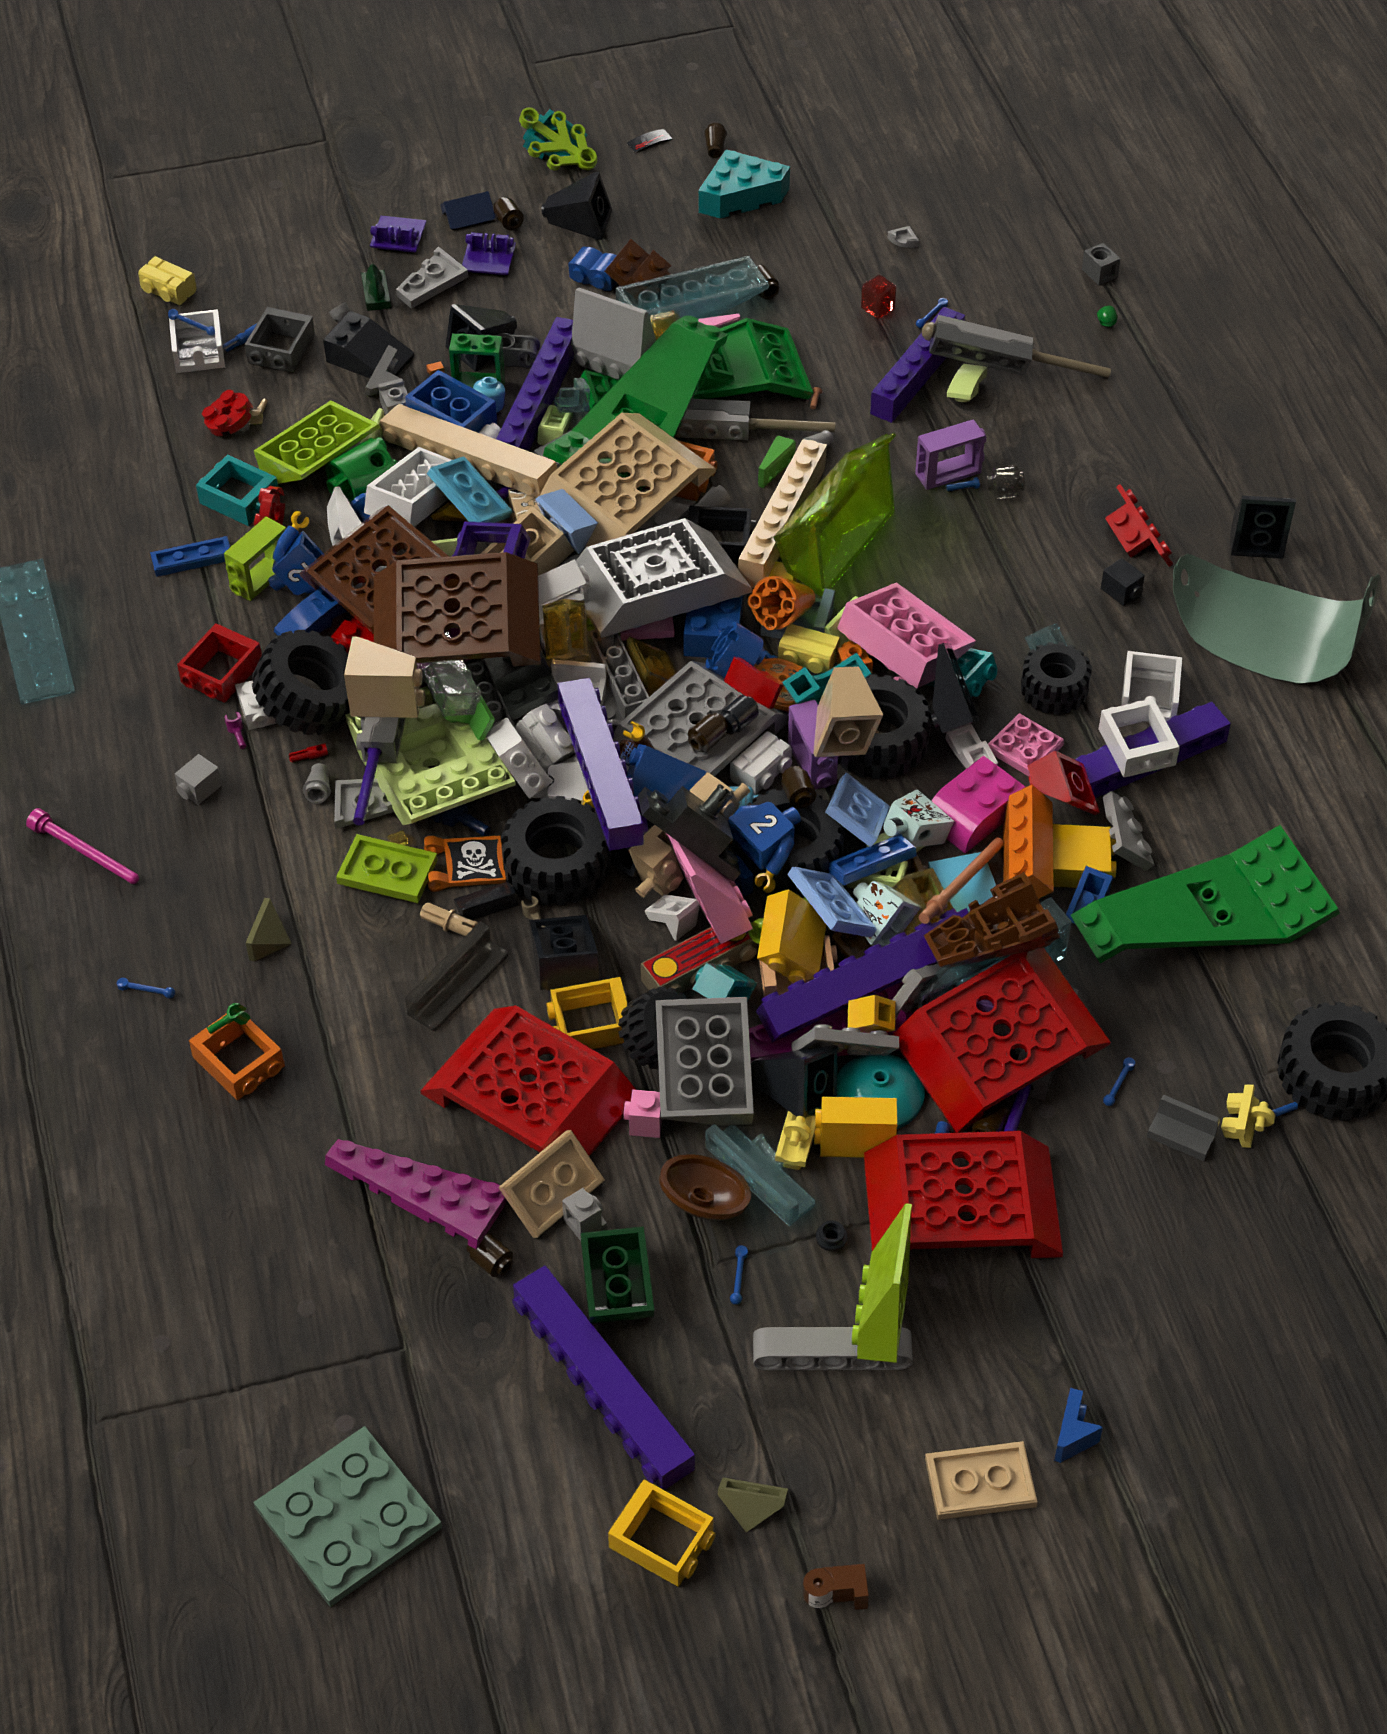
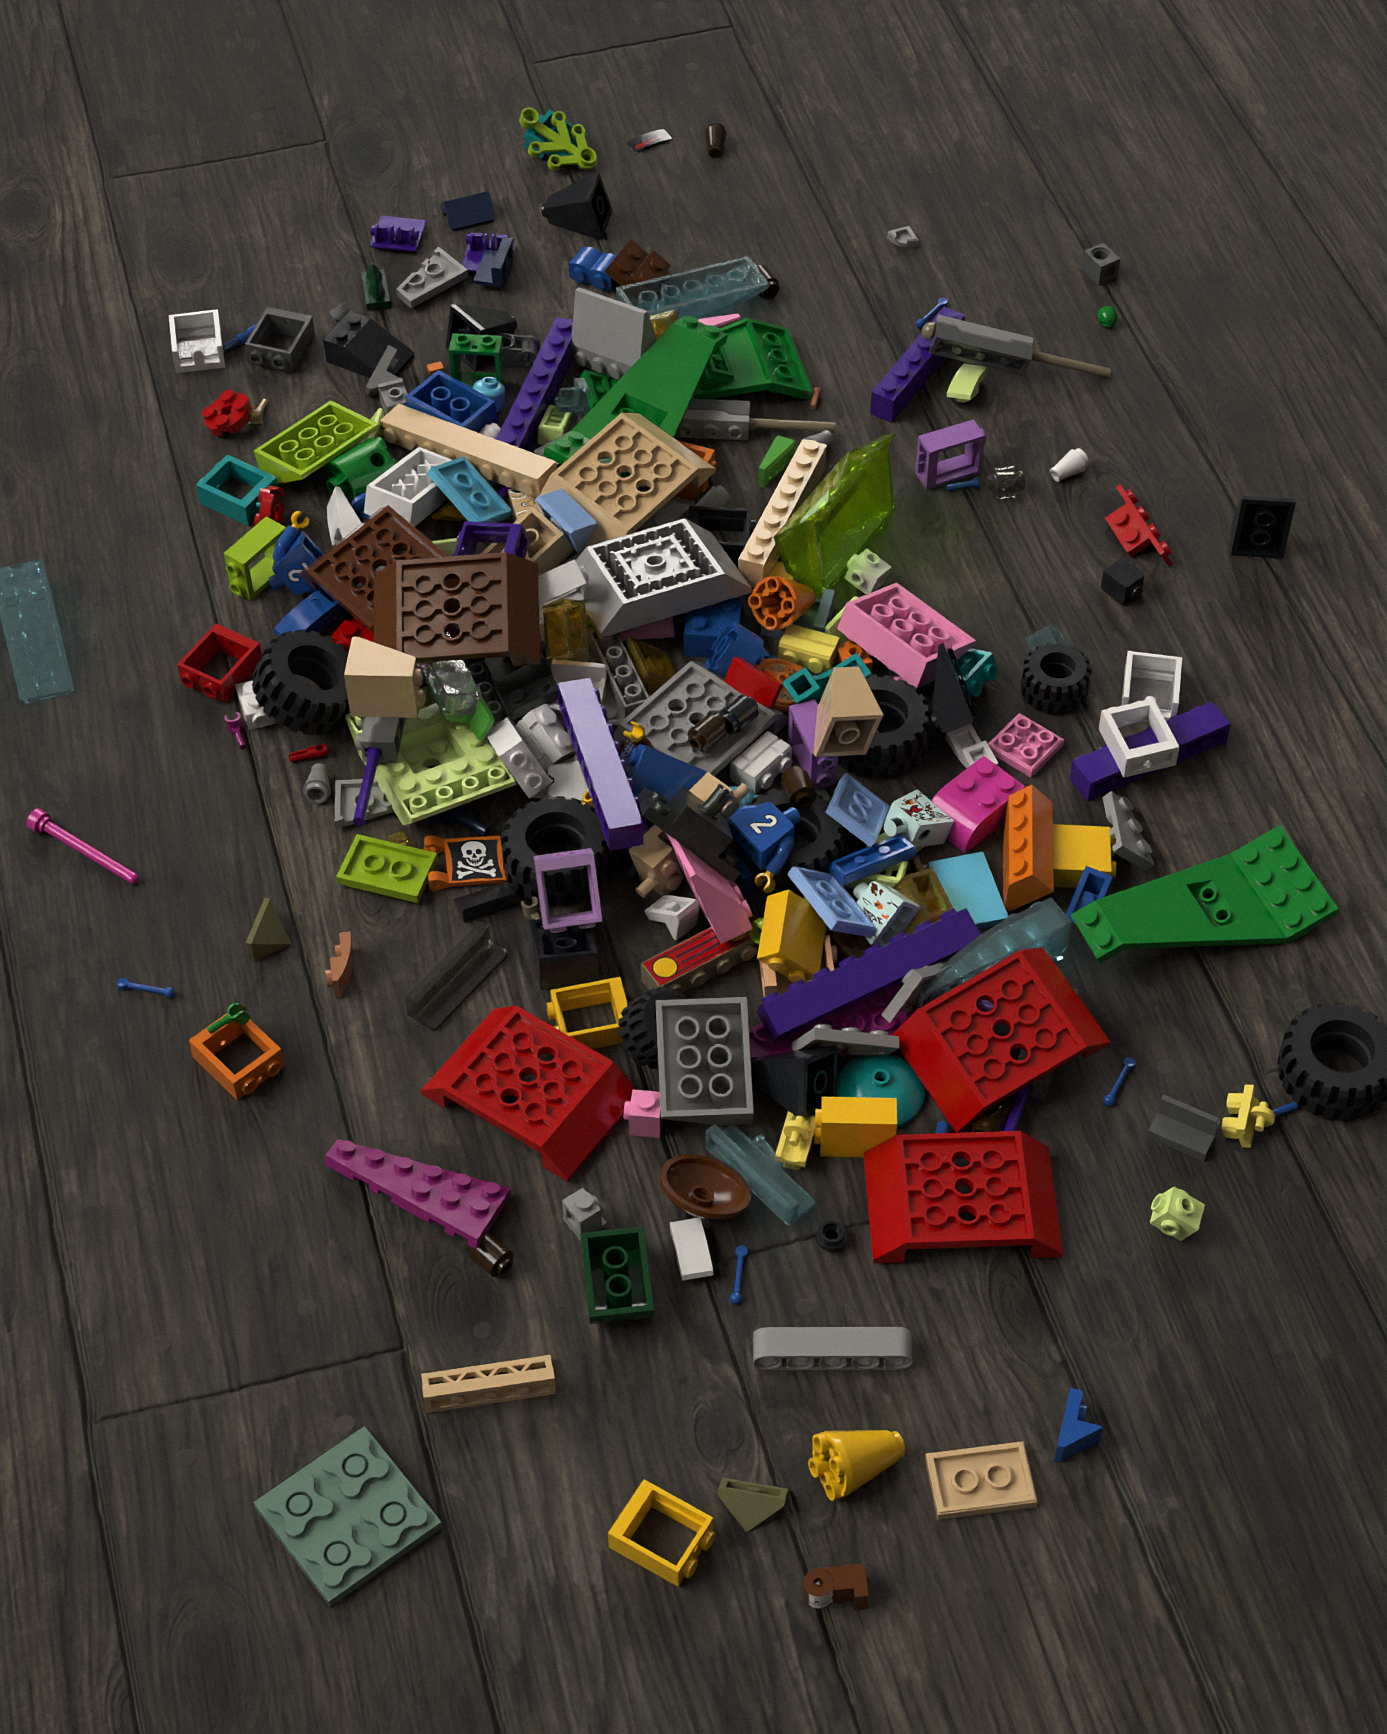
(167, 281): light yellow brick -> none
(173, 314): blue hinge -> none
(189, 556): blue tile -> none
(198, 779): light grey brick -> none
(341, 965): none -> nougat slope
(447, 919): tan axle -> none
(488, 1388): none -> tan fence
(495, 265): none -> dark blue panel
(508, 213): dark brown brick -> none
(548, 1179): tan tile -> none
(565, 860): none -> lavender window
(604, 1379): dark purple brick -> none
(691, 1249): none -> white slope
(723, 982): teal piece -> none
(742, 184): teal brick -> none
(852, 1458): none -> yellow cone
(867, 571): none -> brick
(871, 1014): yellow brick -> none
(878, 296): clear red brick -> none
(884, 1293): lime slope -> none
(938, 903): nougat bar -> none
(999, 927): reddish brown wedge -> none
(1063, 780): red slope -> none
(1072, 463): none -> white cone
(1176, 1213): none -> yellowish green brick
(1269, 625): sand green piece -> none

